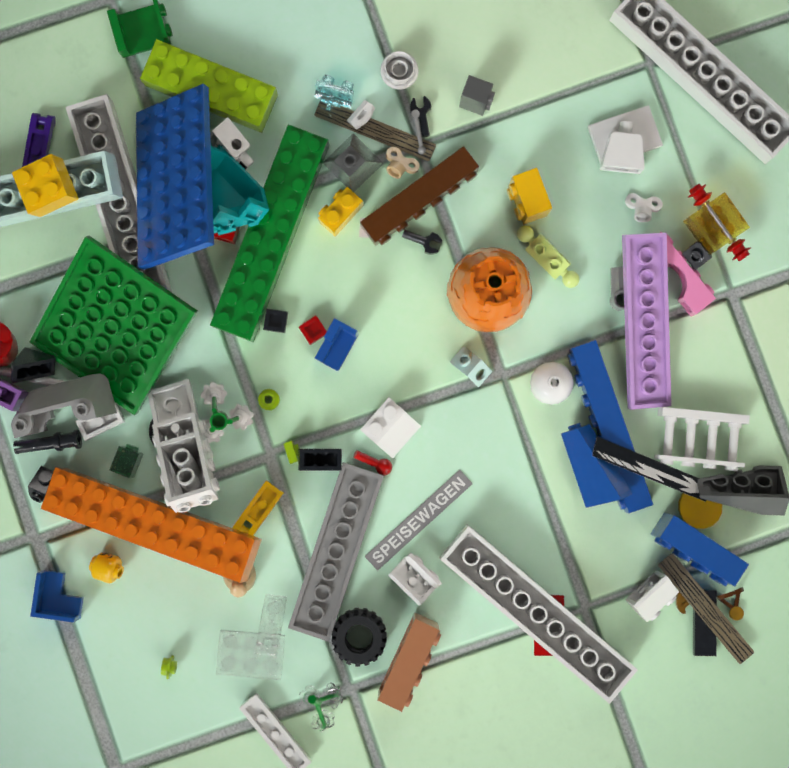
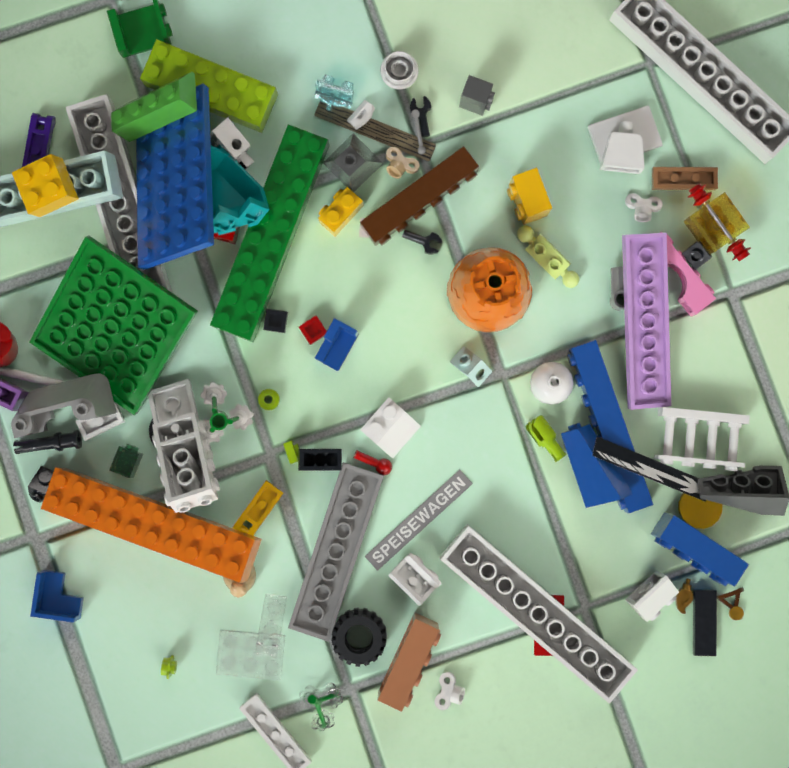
(32, 365): black slope -> none
(106, 567): yellow head -> none
(155, 109): none -> bright green slope
(449, 692): none -> white piece
(545, 437): none -> lime arm
(684, 178): none -> medium nougat plate
(706, 608): dark tan sticker -> none

